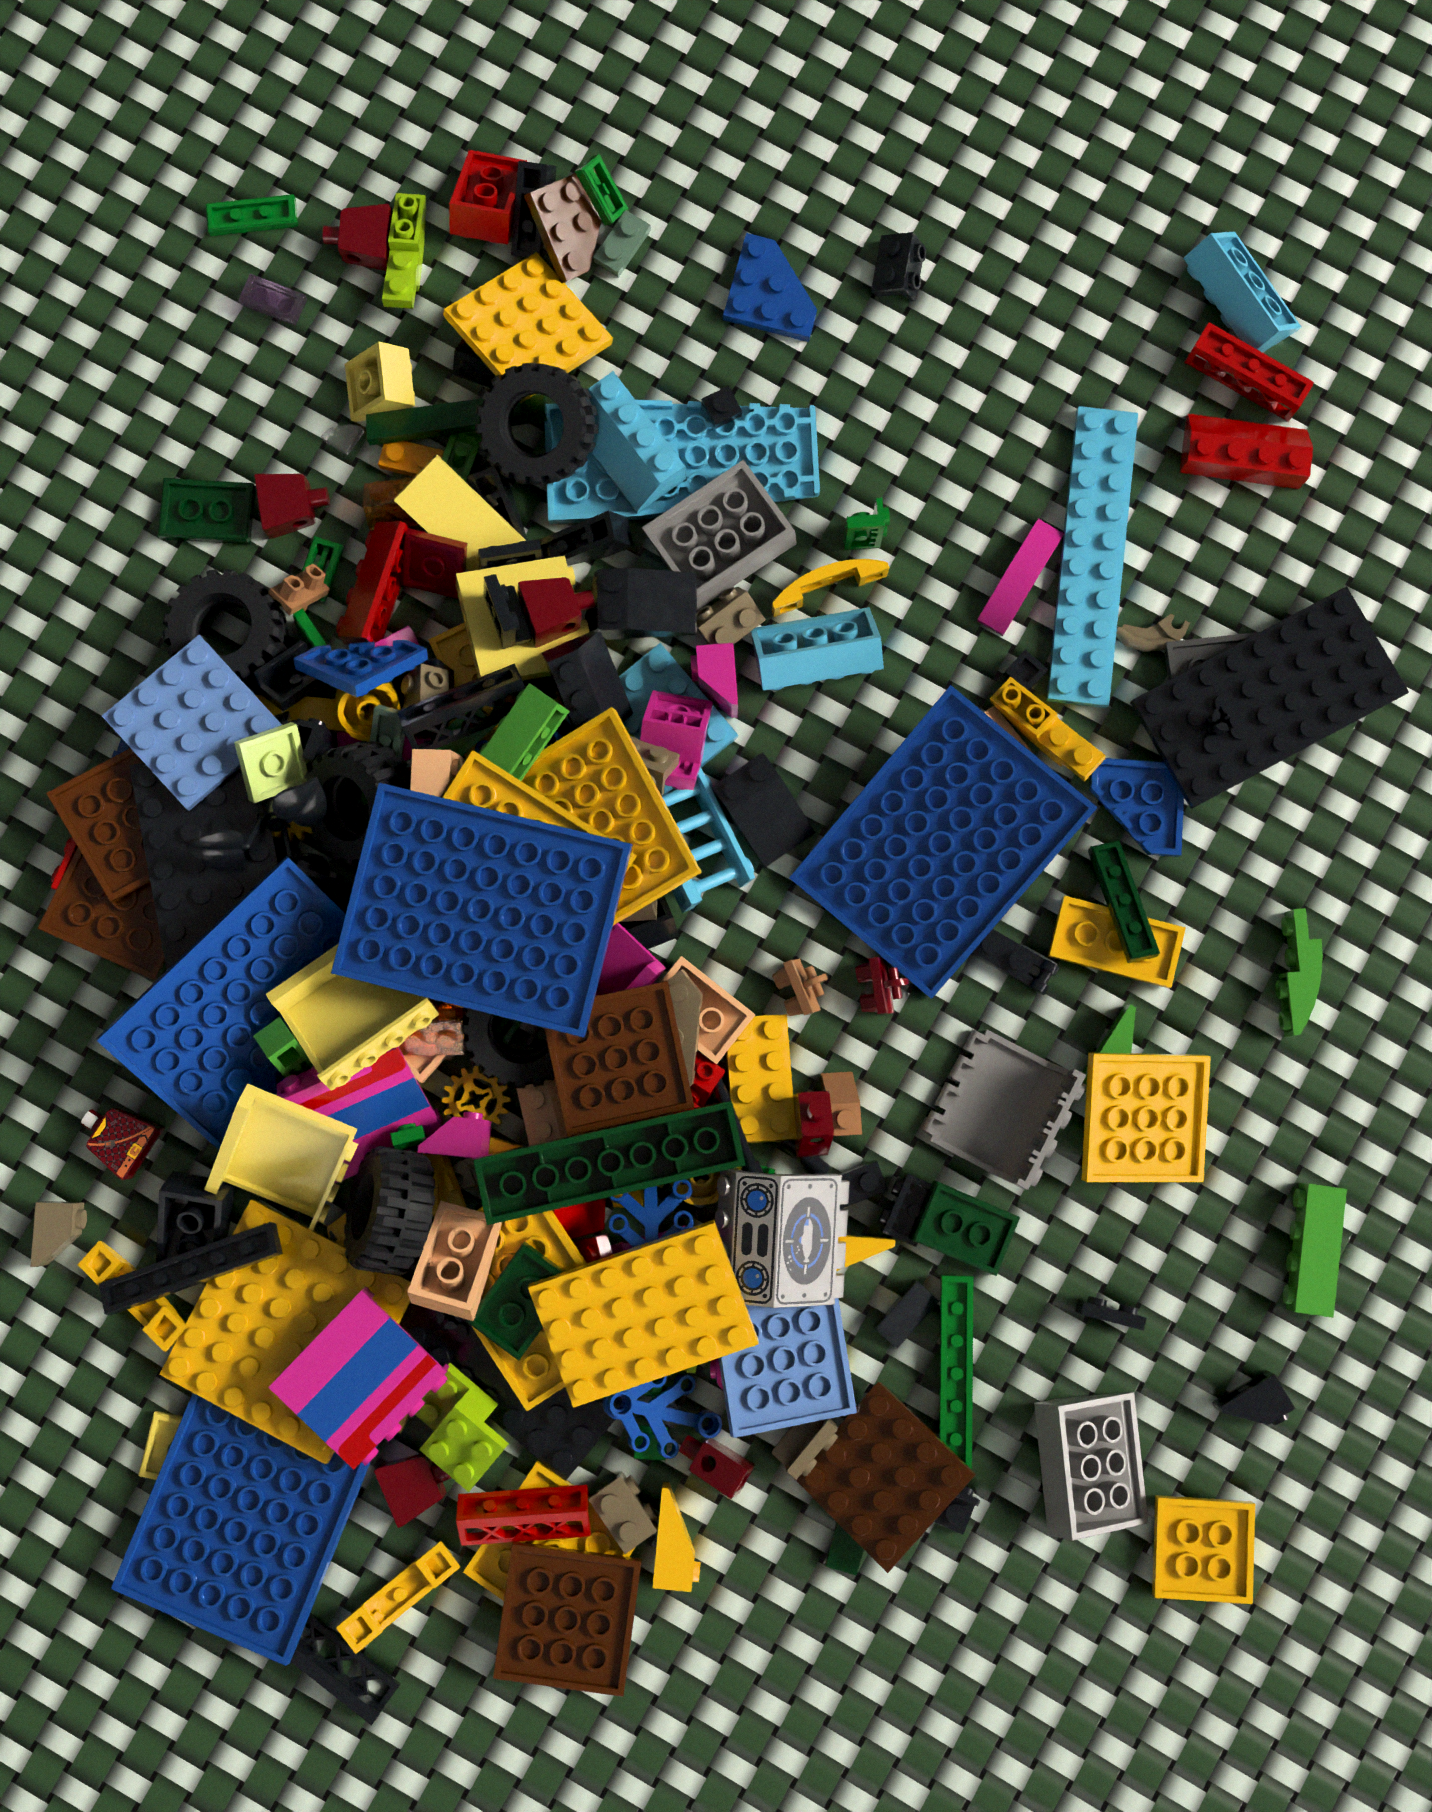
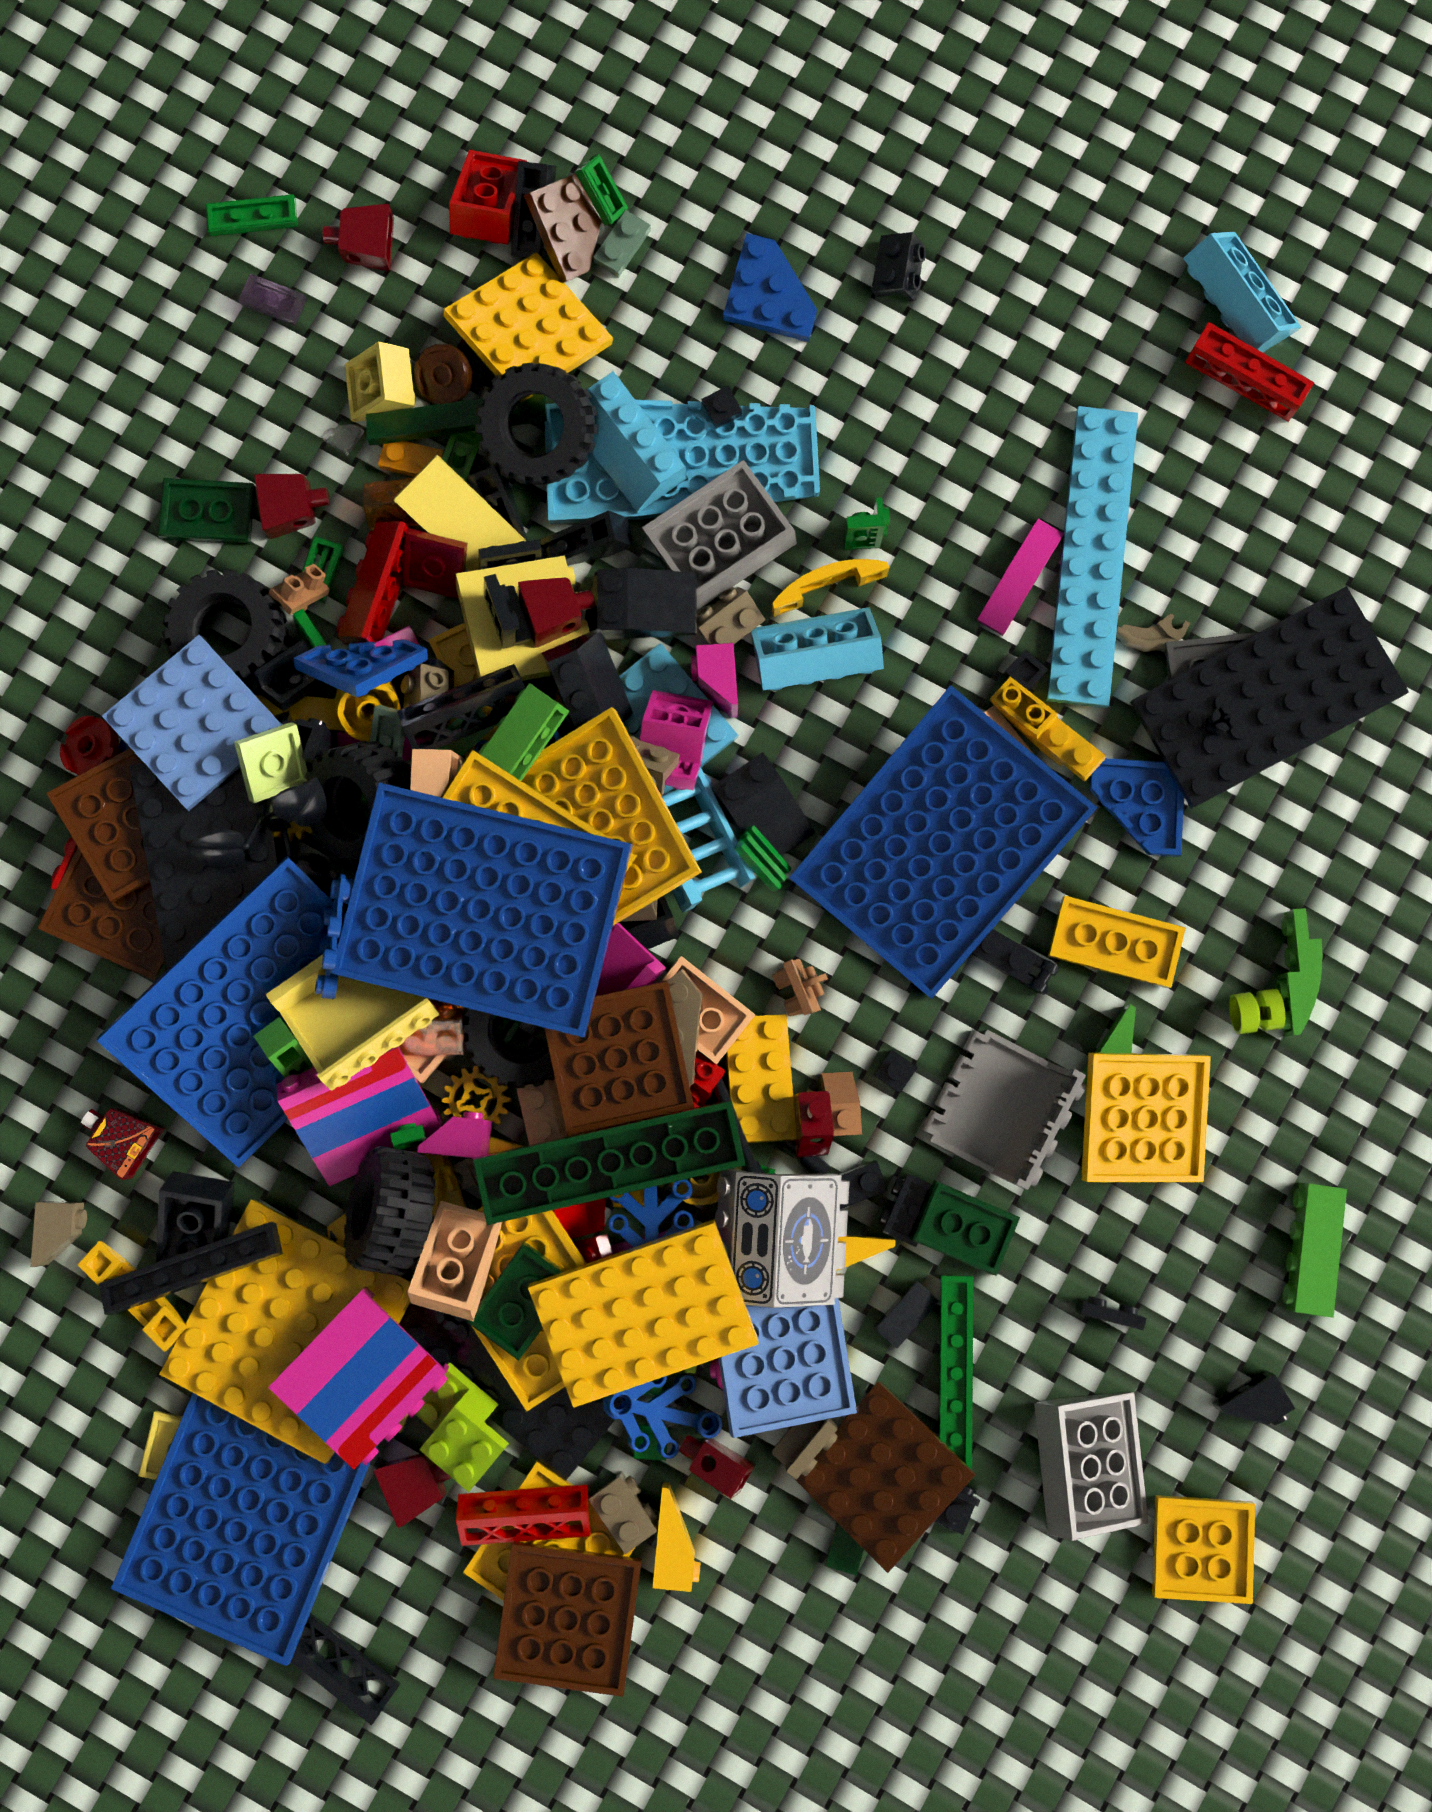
(80, 733): none -> red plate
(283, 1153): light yellow panel -> none
(340, 891): none -> blue plant
(397, 1596): yellow slope -> none
(406, 251): lime slope -> none
(443, 374): none -> reddish brown tile
(766, 855): none -> green tile
(877, 973): dark red hips -> none
(895, 1071): none -> black plate
(1123, 902): dark green tile -> none
(1246, 451): red slope -> none
(1262, 1010): none -> lime wheel

